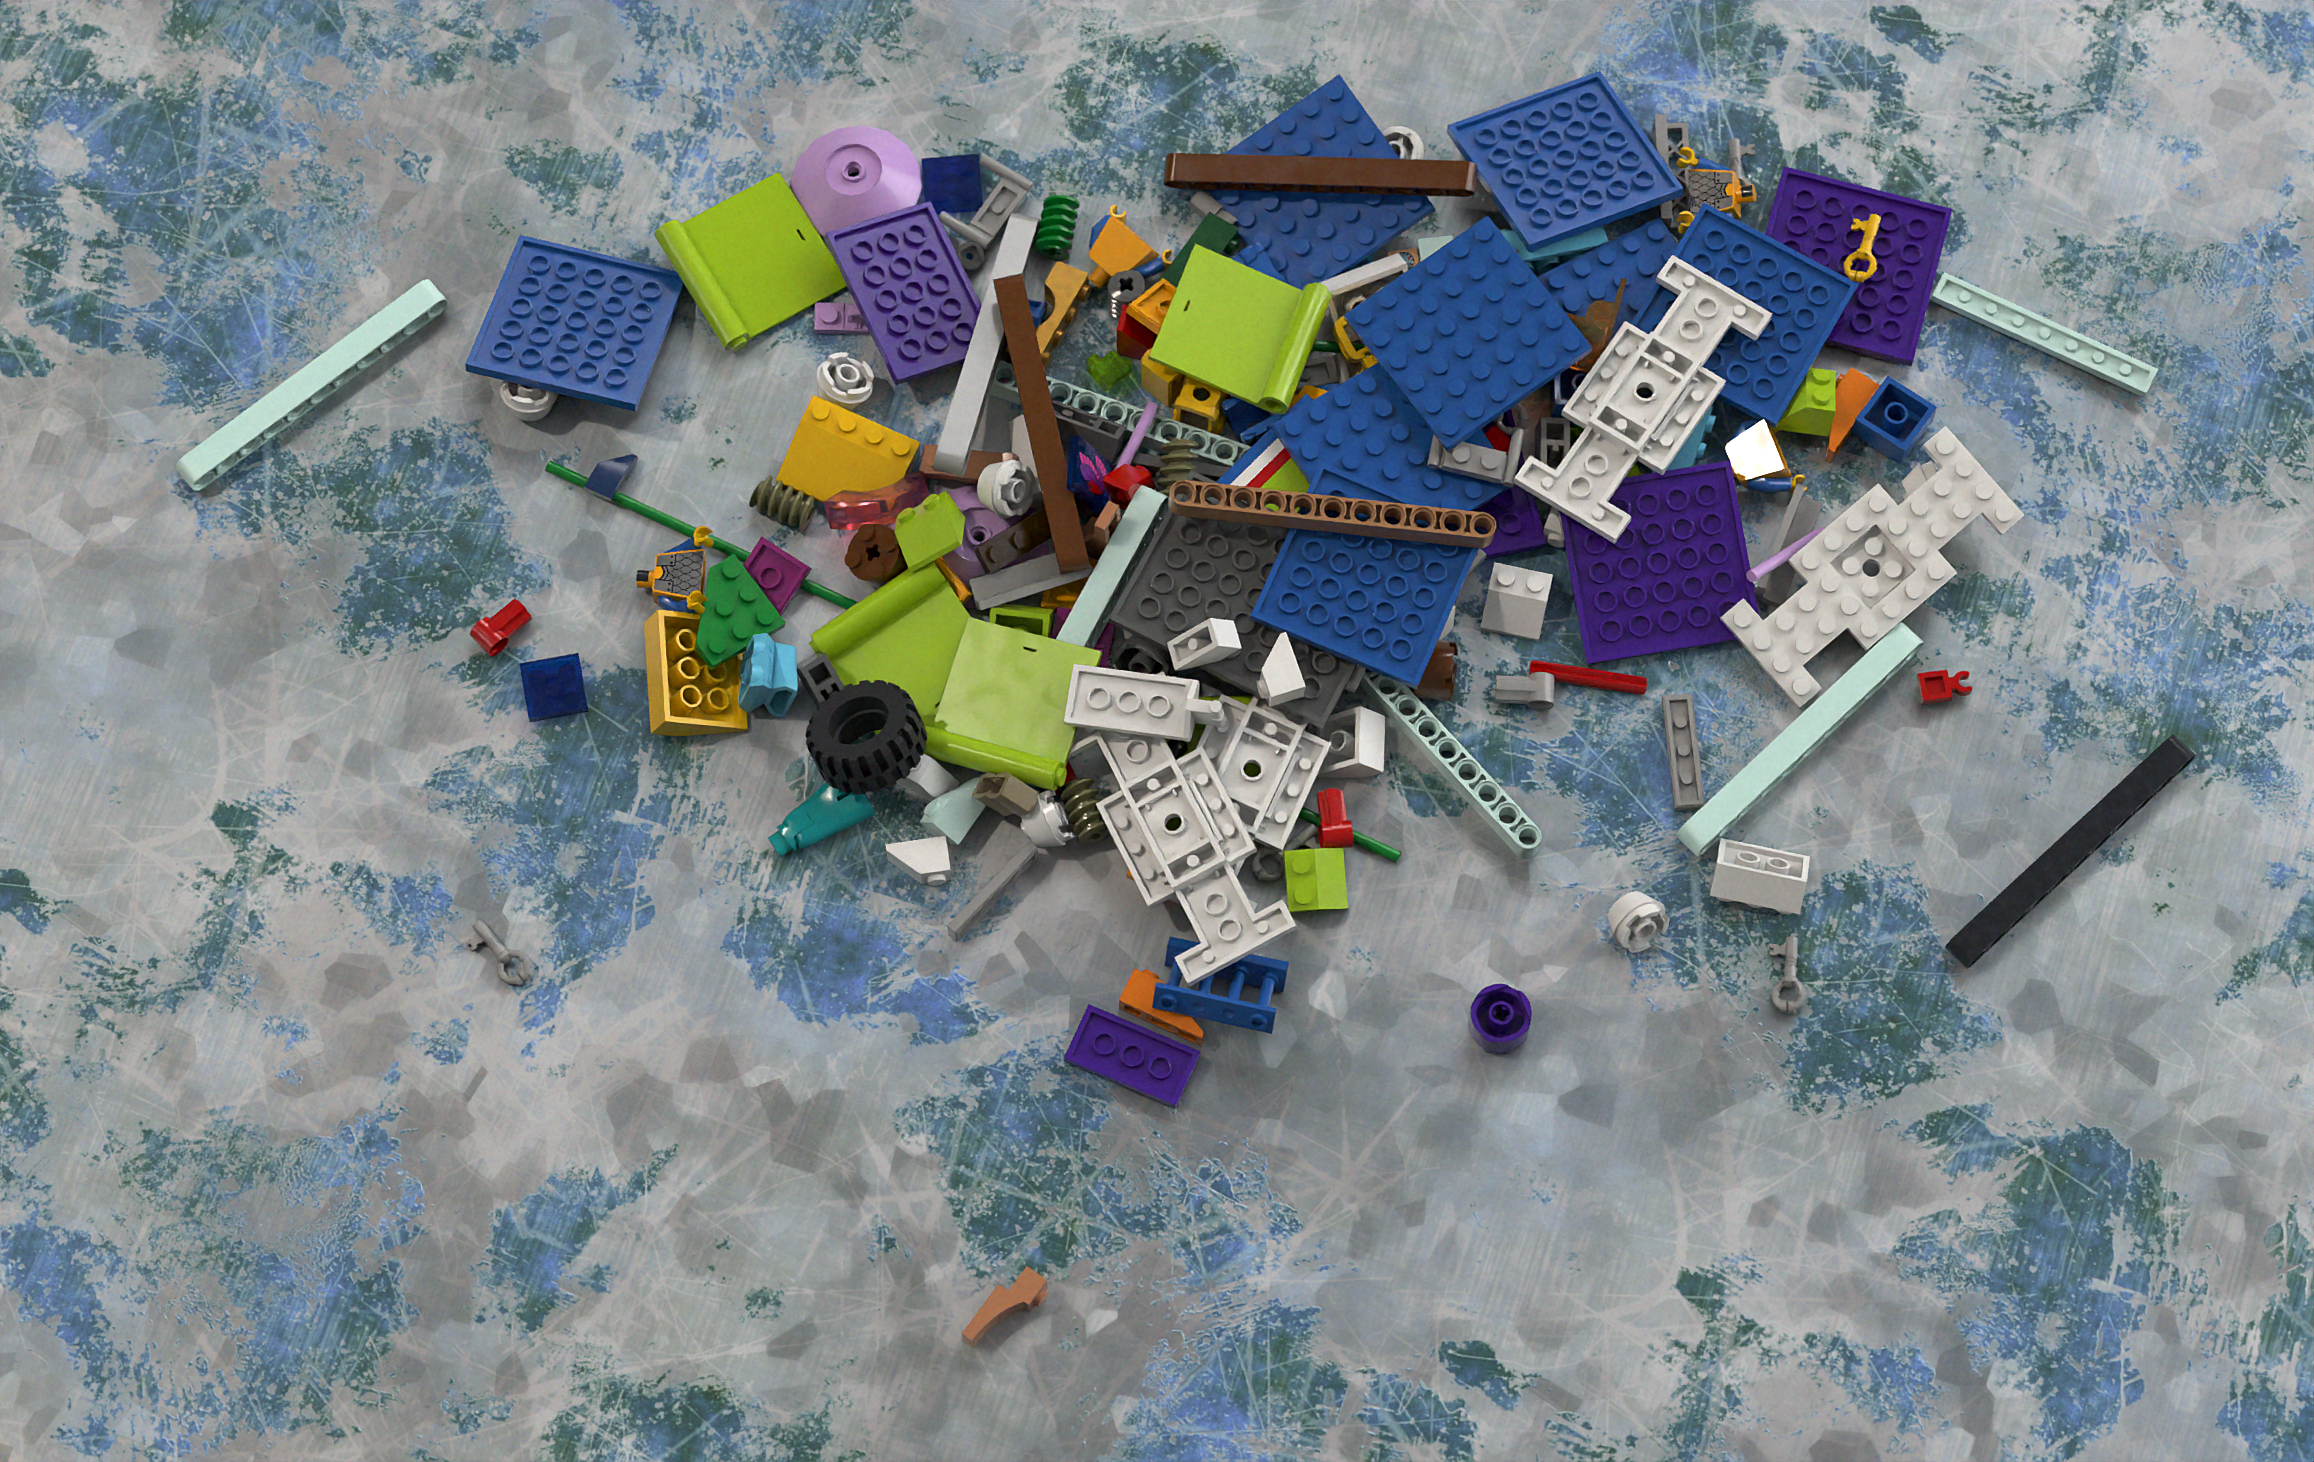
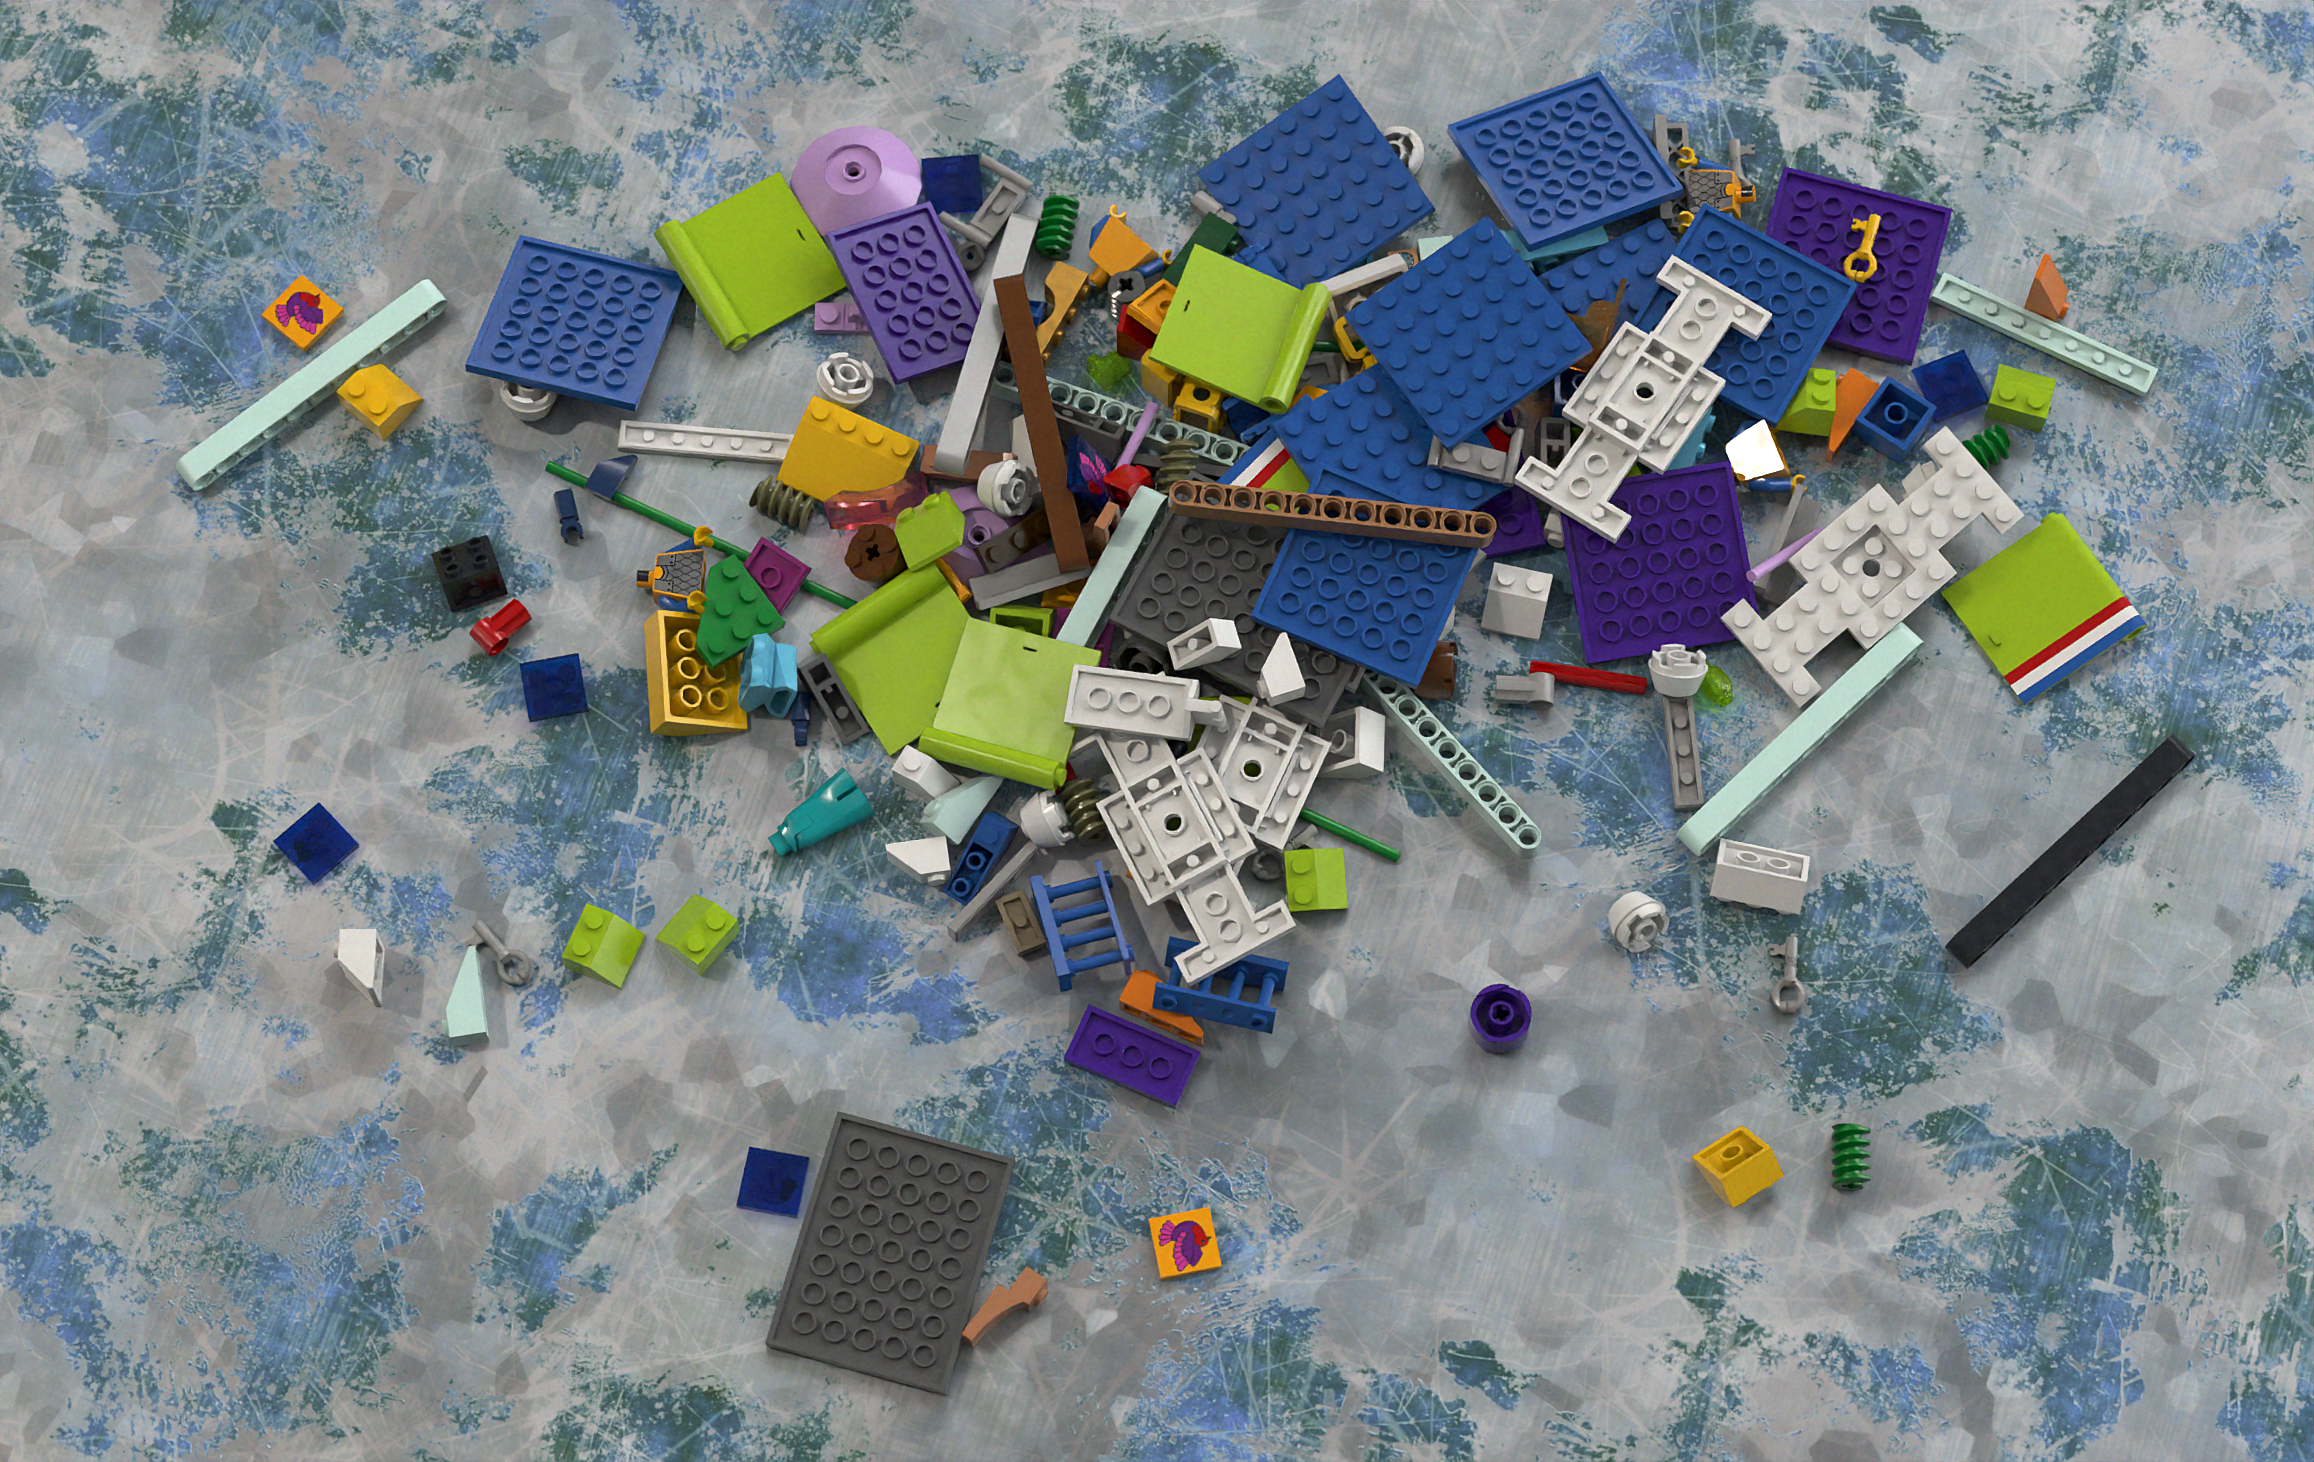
(302, 313): none -> light orange tile
(316, 843): none -> clear blue tile
(362, 960): none -> white slope
(378, 399): none -> yellow slope
(466, 1006): none -> light aqua slope
(469, 573): none -> black bracket
(567, 513): none -> dark blue bar
(602, 946): none -> lime slope
(698, 933): none -> lime slope
(703, 442): none -> white tile
(773, 1182): none -> clear blue tile
(801, 717): none -> dark blue bar
(878, 760): black tyre -> none
(891, 1252): none -> dark grey plate
(981, 856): none -> blue slope
(1005, 794): dark tan brick -> none
(1020, 922): none -> dark tan plate
(1058, 944): none -> blue fence
(1185, 1243): none -> tile
(1320, 174): reddish brown beam -> none
(1334, 827): red piece -> none
(1677, 671): none -> white cone
(1717, 686): none -> clear neon green plant
(1738, 1166): none -> yellow slope
(1849, 1156): none -> green piece
(1938, 686): red plate -> none
(1949, 385): none -> clear blue plate
(1988, 446): none -> green piece
(2020, 398): none -> lime slope
(2045, 608): none -> lime door
(2048, 292): none -> orange slope

